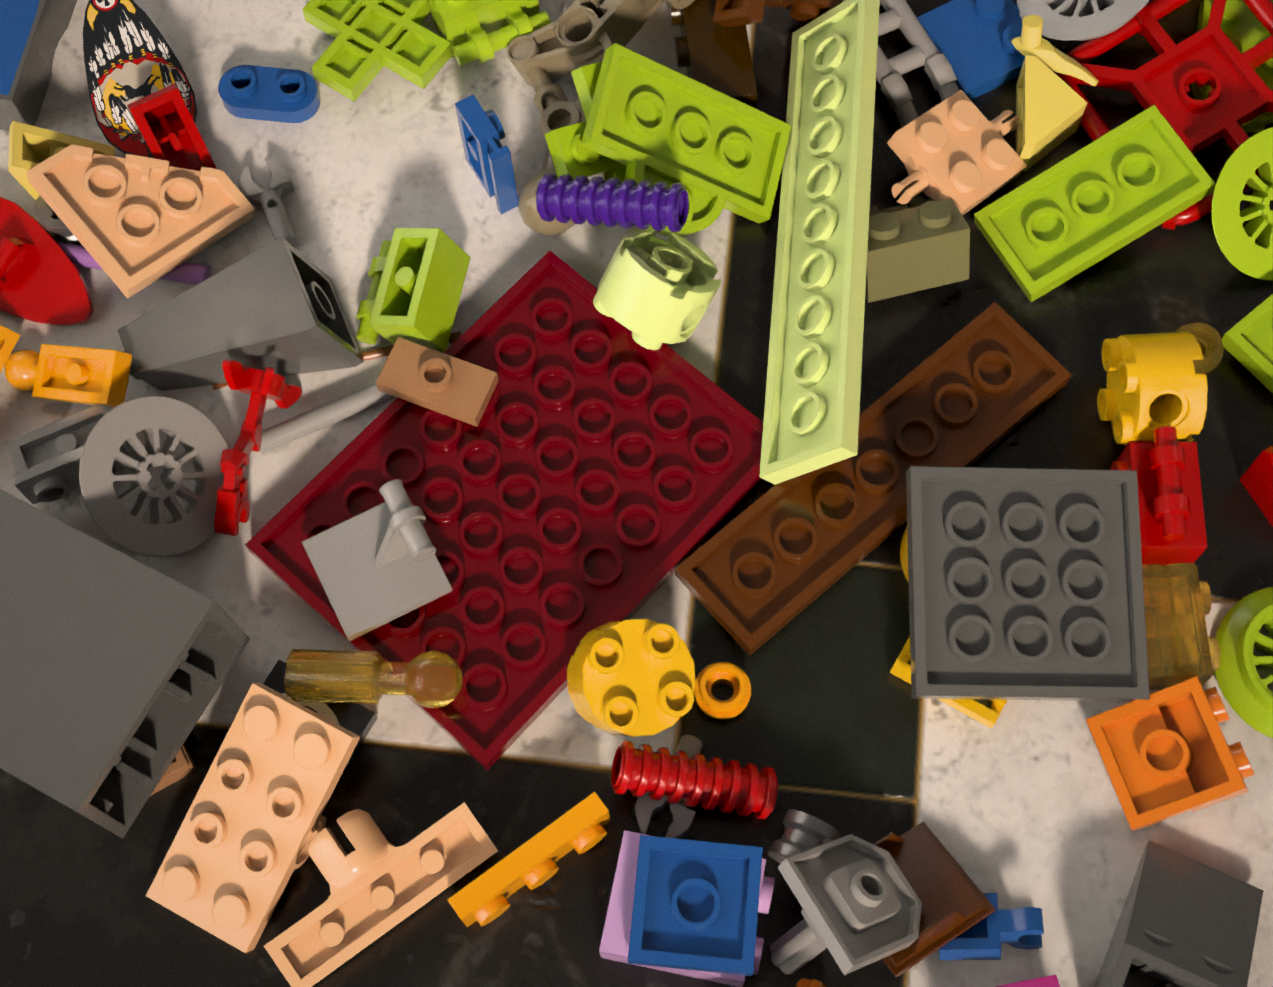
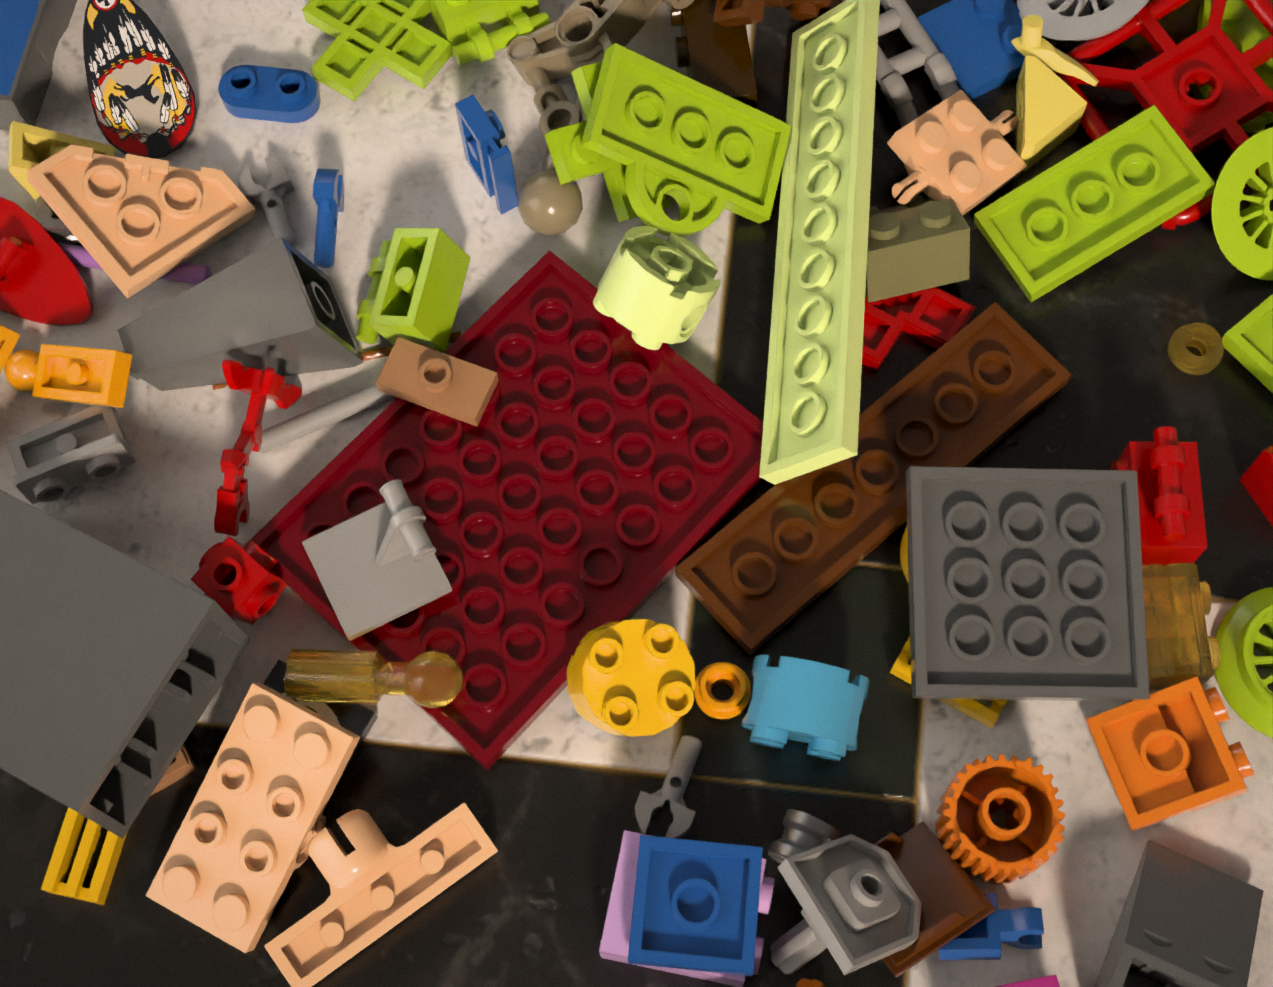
(63, 854): none -> yellow tile
(102, 448): light grey piece -> none
(171, 129): red slope -> none
(240, 579): none -> red brick
(329, 197): none -> blue bar
(531, 862): light orange plate -> none
(612, 202): dark purple piece -> none
(694, 780): red piece -> none
(805, 705): none -> dark azure brick
(926, 315): none -> red tile
(1032, 819): none -> orange brick
(1152, 386): yellow brick -> none

